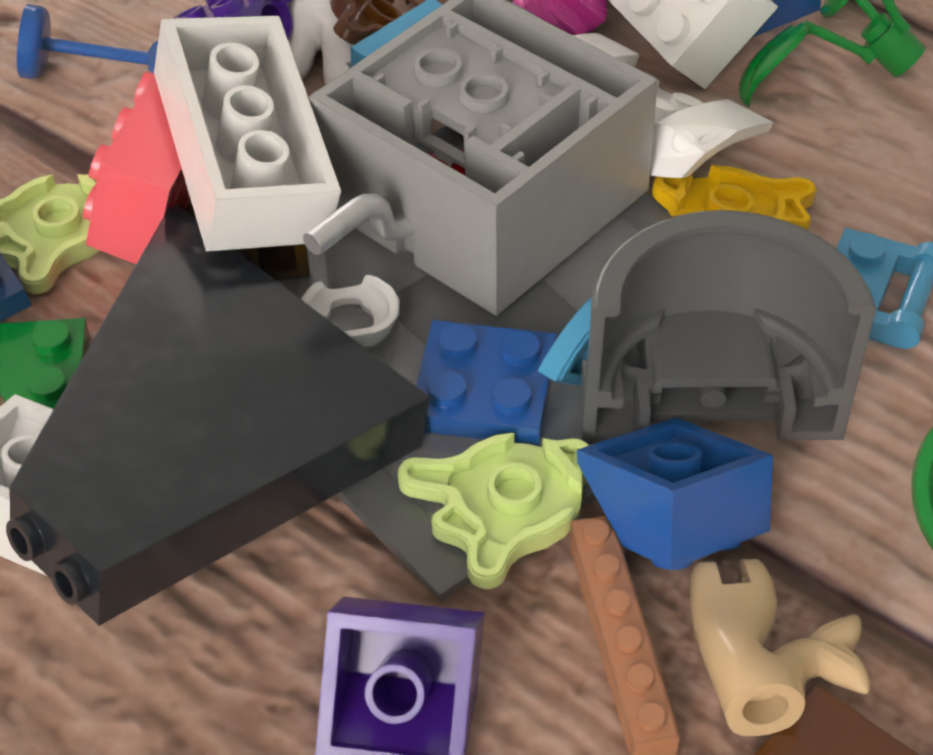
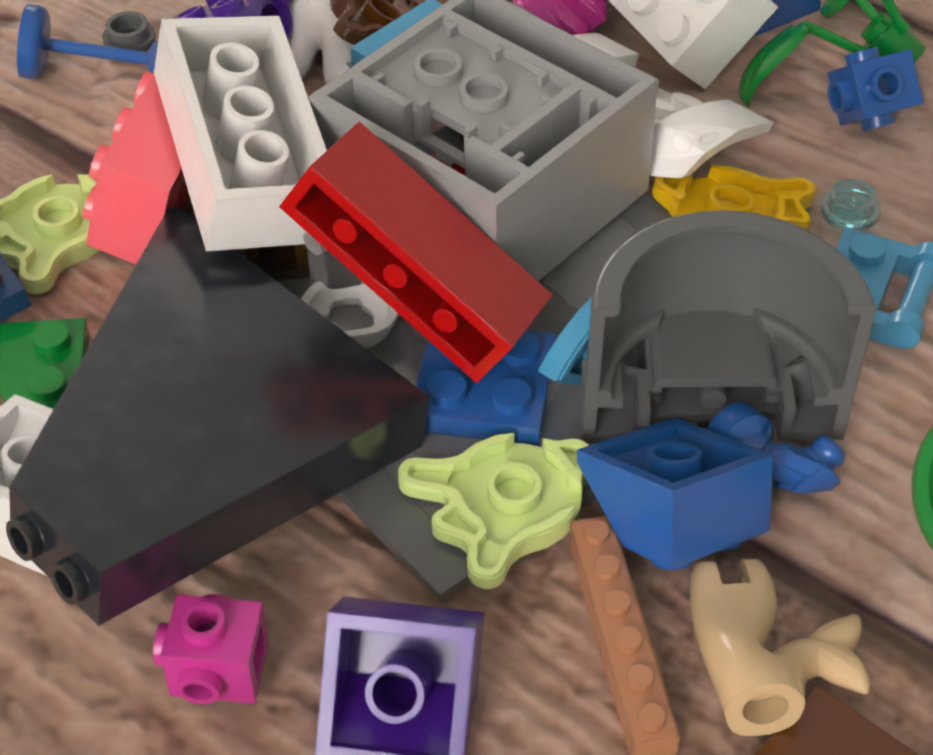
(129, 31): none -> dark grey plate
(213, 649): none -> dark pink brick
(416, 251): none -> red brick
(794, 468): none -> blue arm
(851, 205): none -> clear light blue plate
(873, 87): none -> blue brick

